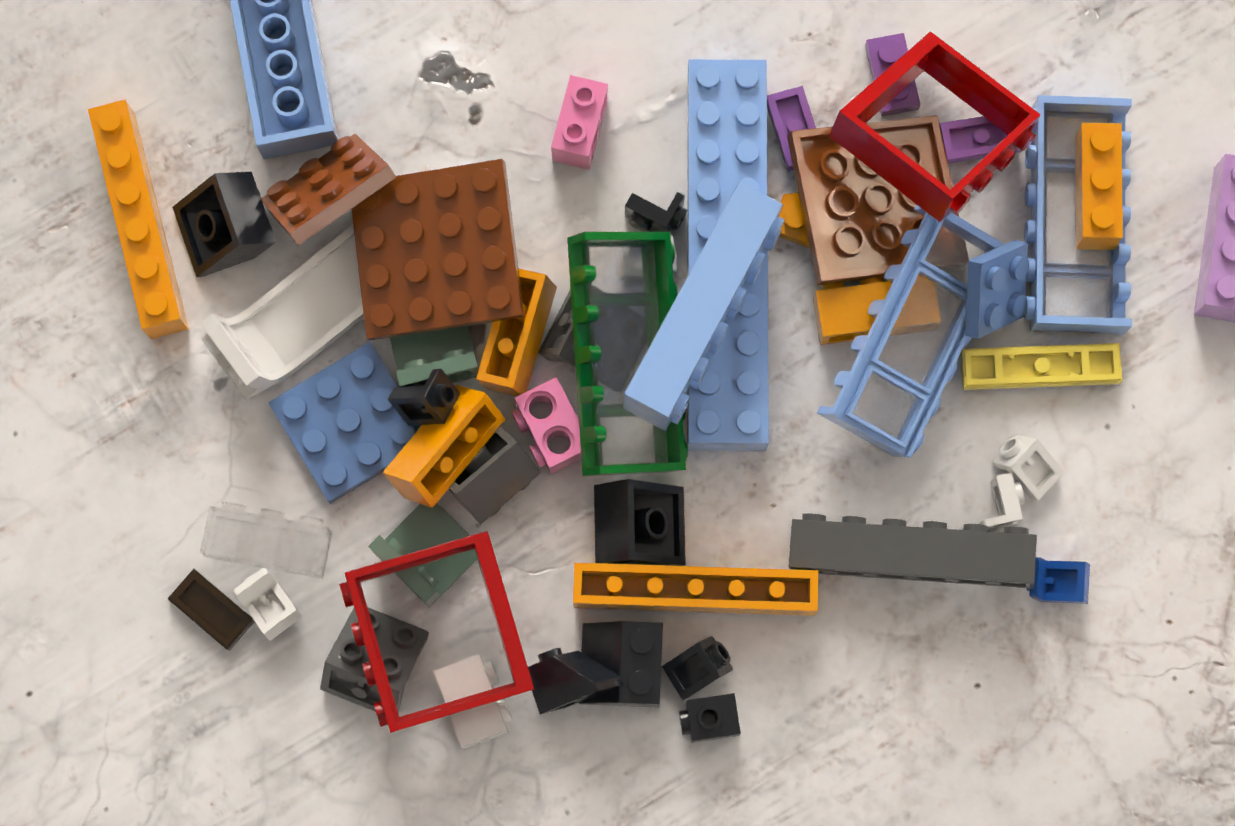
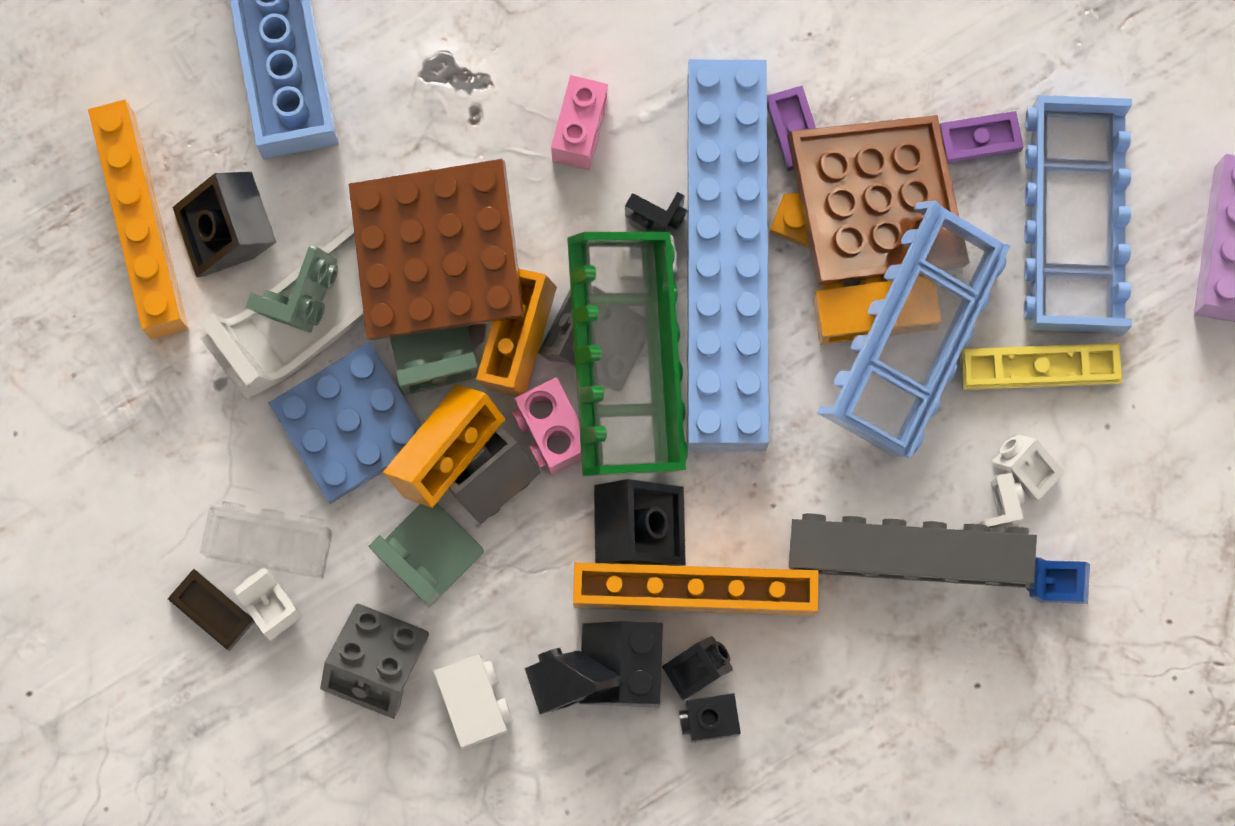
(305, 304): none -> sand green bracket
(327, 188): dark orange plate -> none
(365, 634): red window -> none
(426, 403): black bracket -> none
(700, 309): light blue brick -> none
(881, 55): medium lavender plate -> none
(964, 81): red window -> none
(996, 288): medium blue plate -> none
(1098, 186): light orange brick -> none

